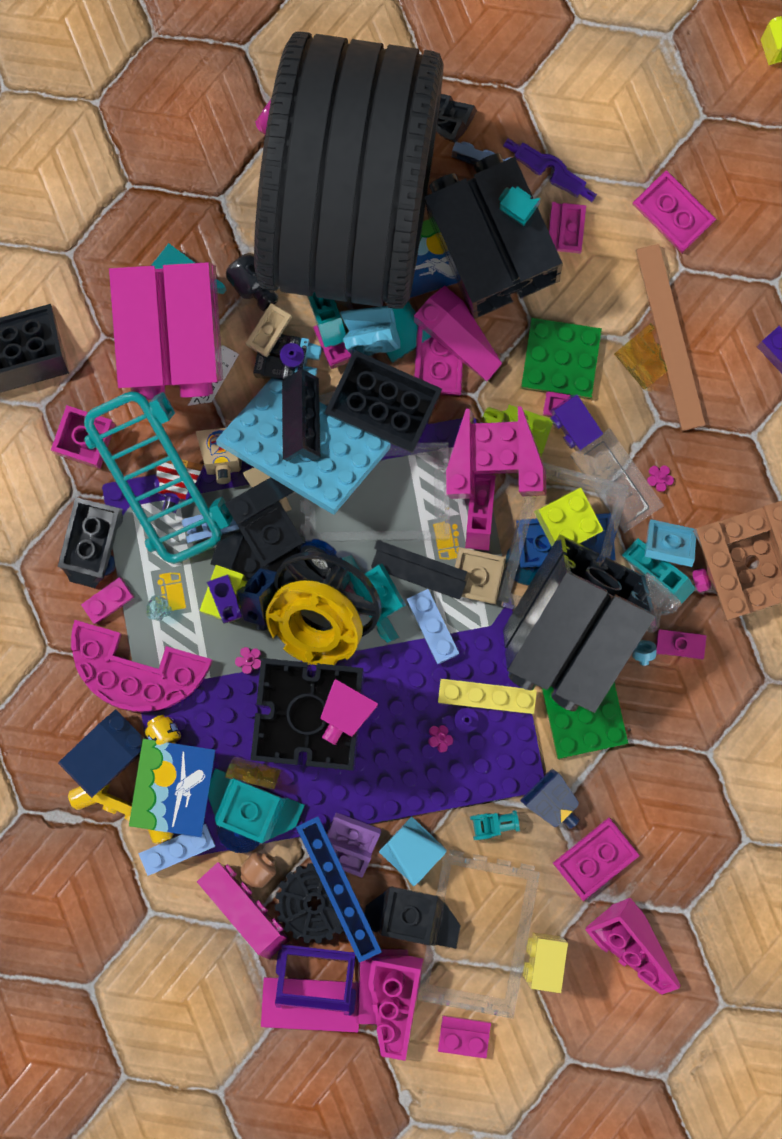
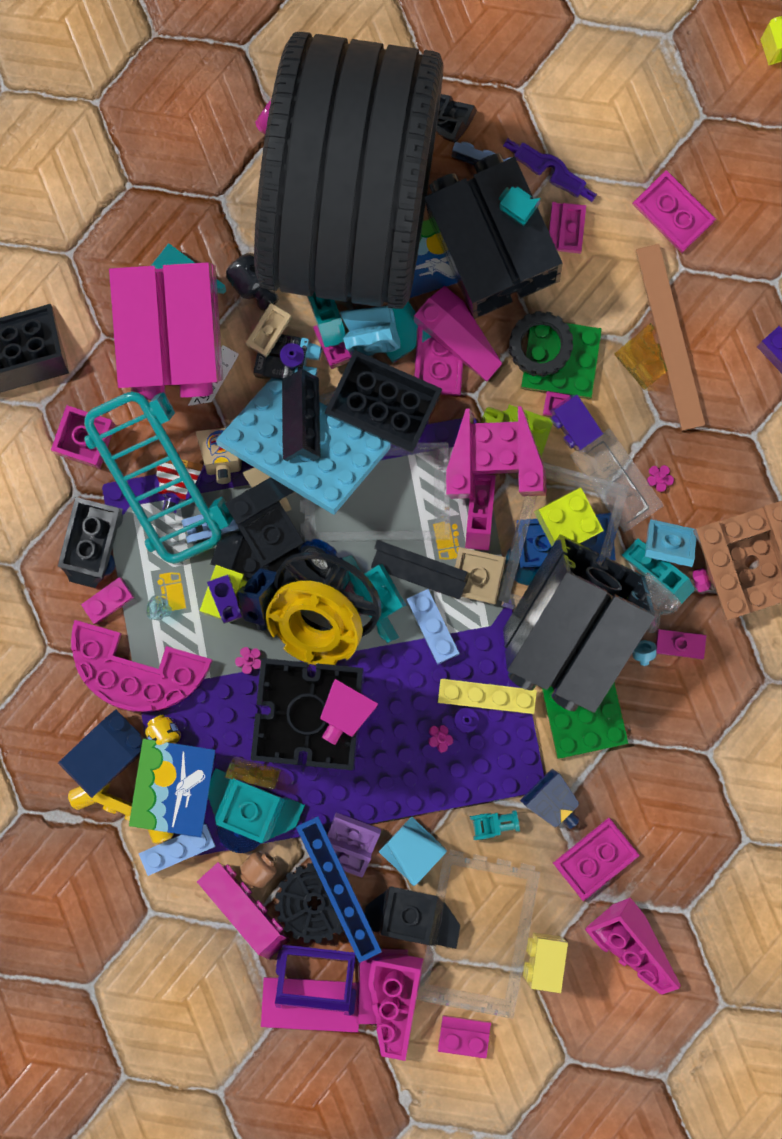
(557, 325): none -> black tyre

